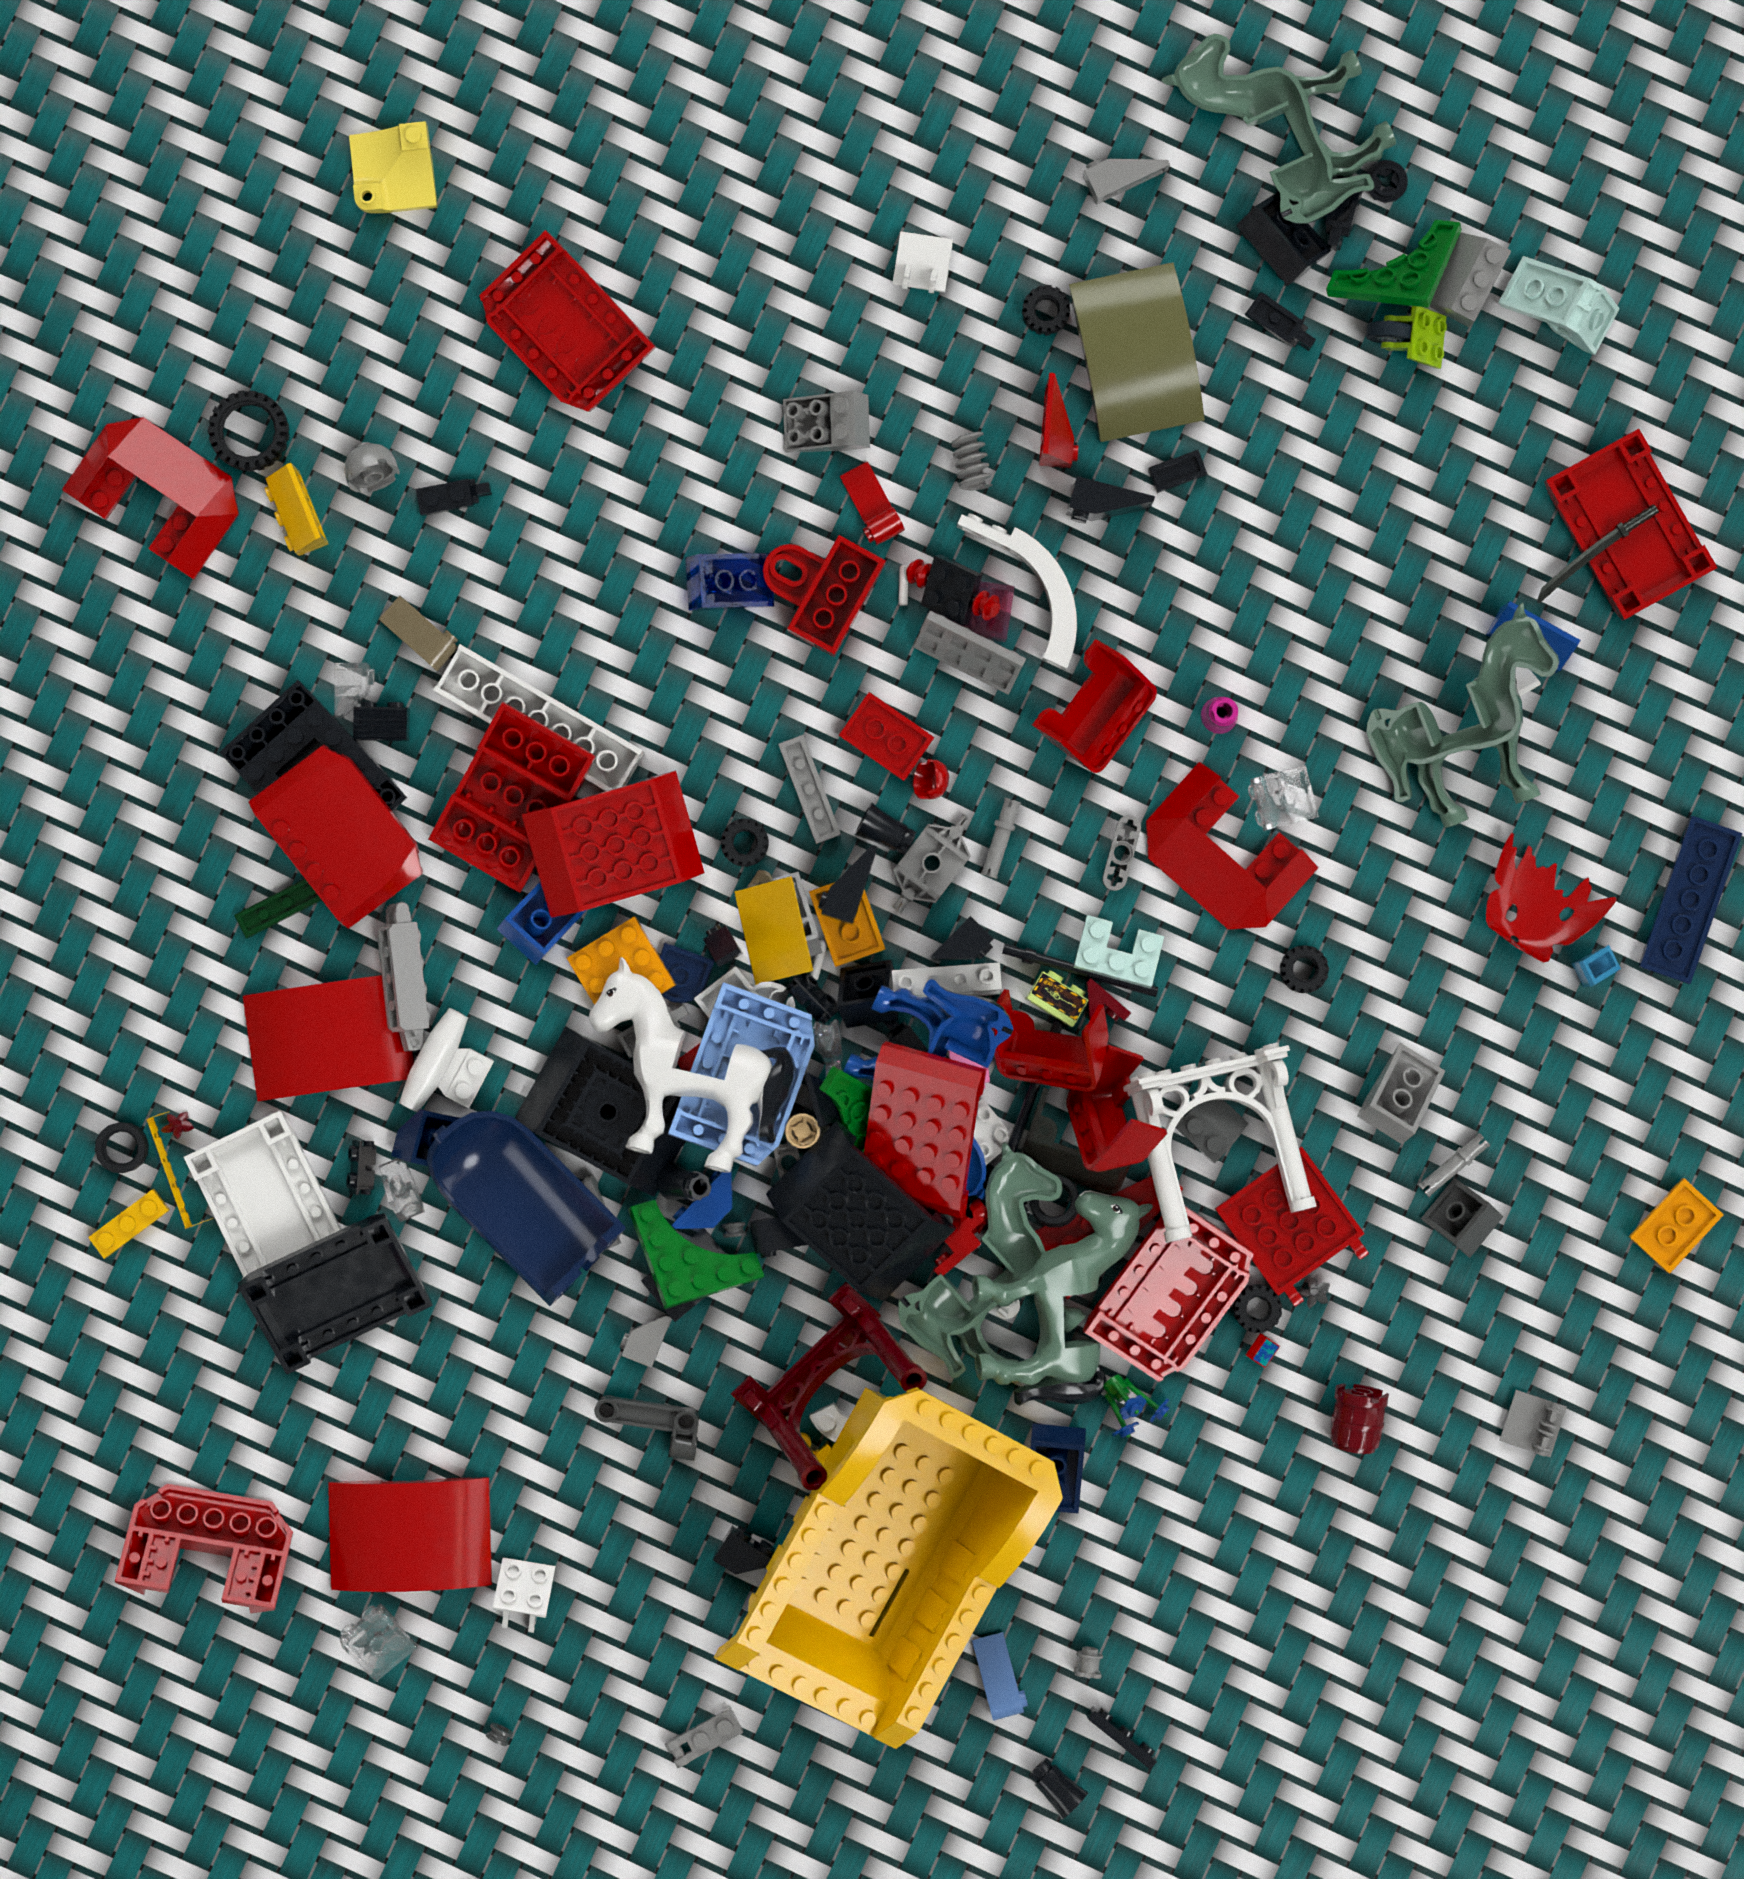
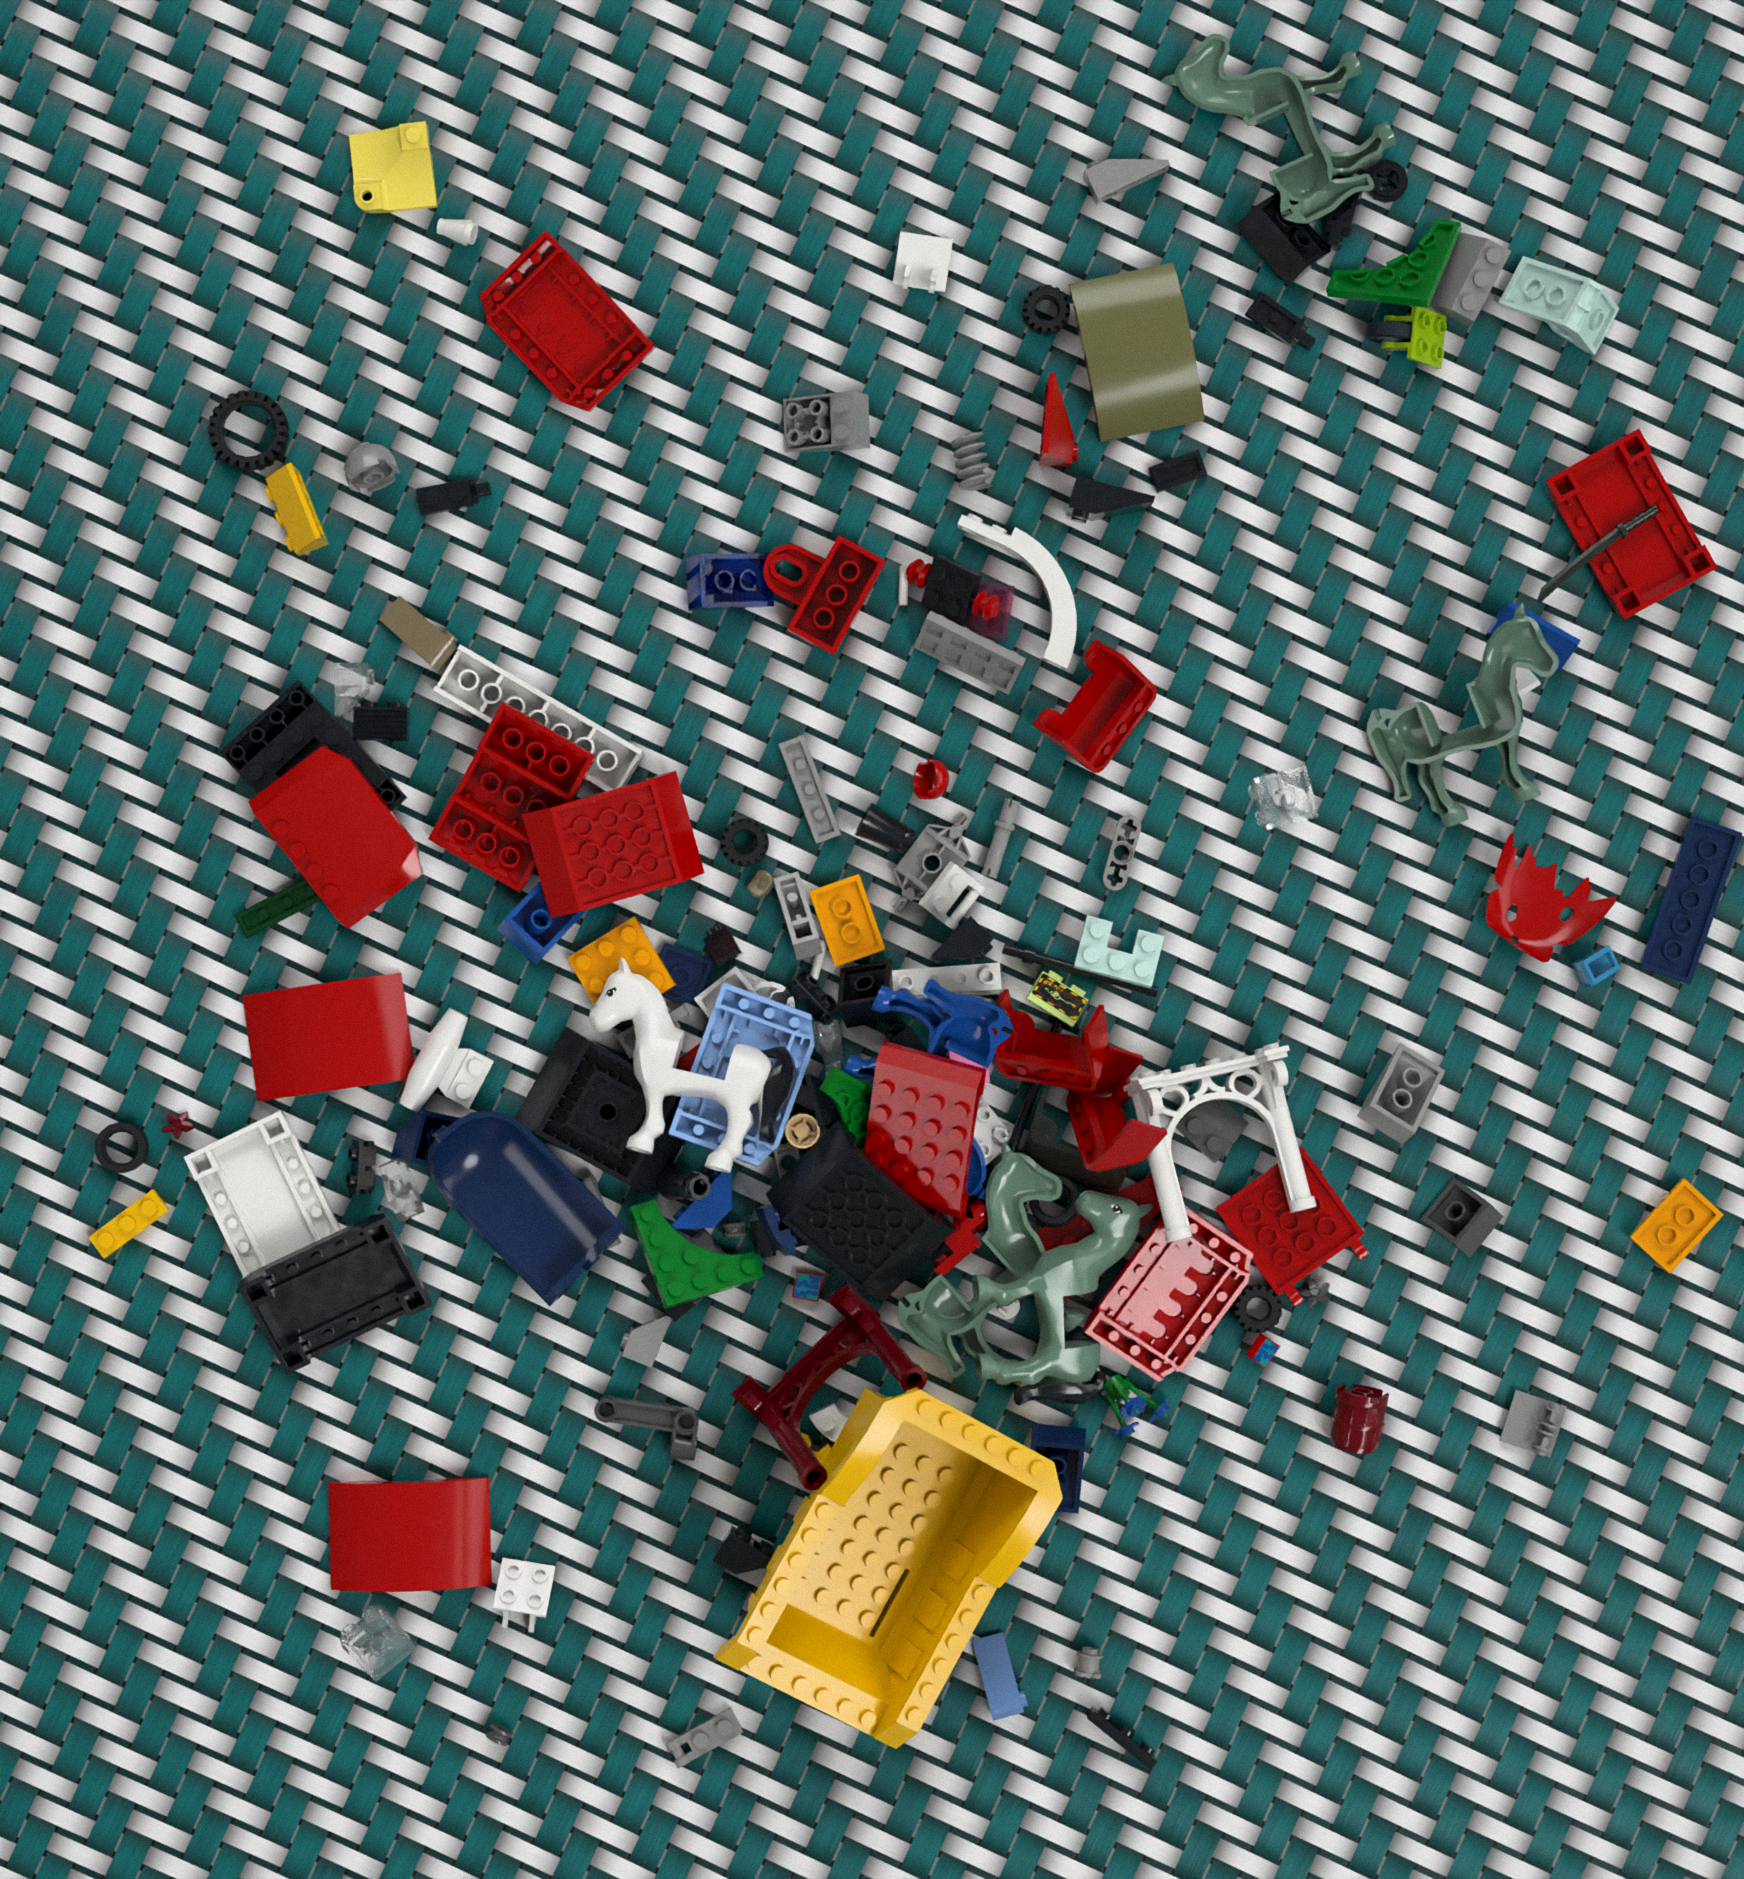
(169, 1173): yellow piece -> none
(197, 486): red slope -> none
(212, 1524): red slope -> none
(403, 976): light grey hinge -> none
(459, 230): none -> white cone
(773, 930): yellow piece -> none
(781, 1238): none -> dark blue slope
(807, 1286): none -> tile
(846, 893): black slope -> none
(872, 504): red door -> none
(886, 736): red plate -> none
(946, 891): none -> white plate
(1057, 1787): black plant -> none
(1097, 995): dark red slope -> none
(1207, 873): red slope -> none
(1213, 721): dark pink plant -> none
(1318, 960): black tyre -> none
(1454, 1164): light grey pin -> none

